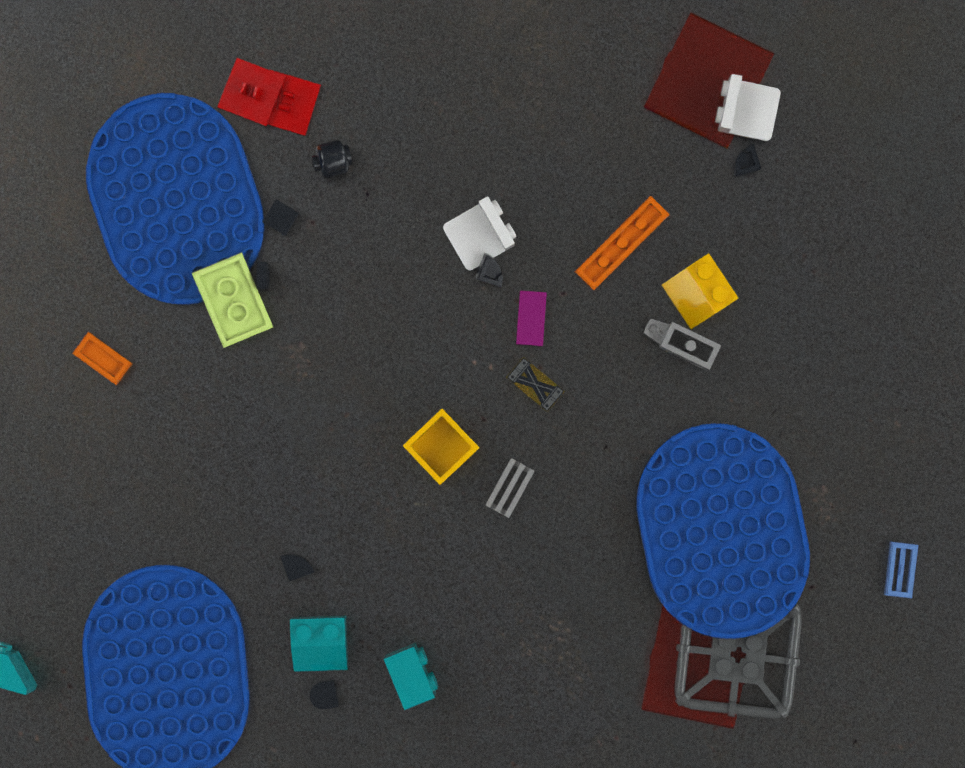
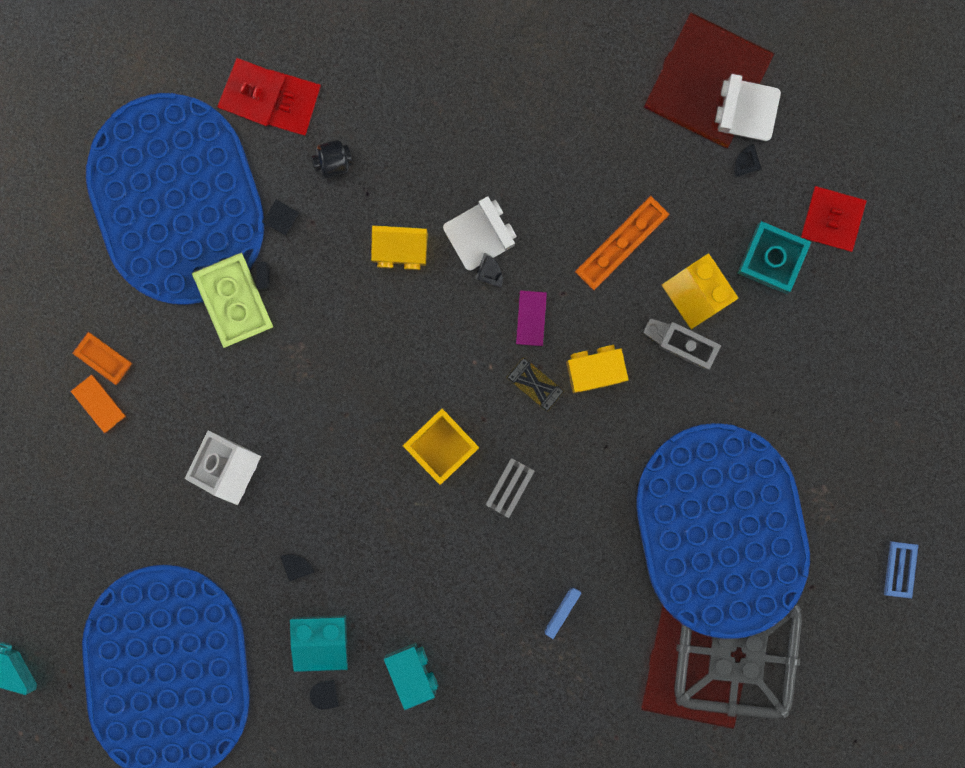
(98, 403): none -> orange tile
(222, 467): none -> white slope
(399, 246): none -> yellow slope
(562, 612): none -> medium blue tile
(596, 370): none -> yellow piece
(774, 257): none -> teal brick
(833, 219): none -> red piece

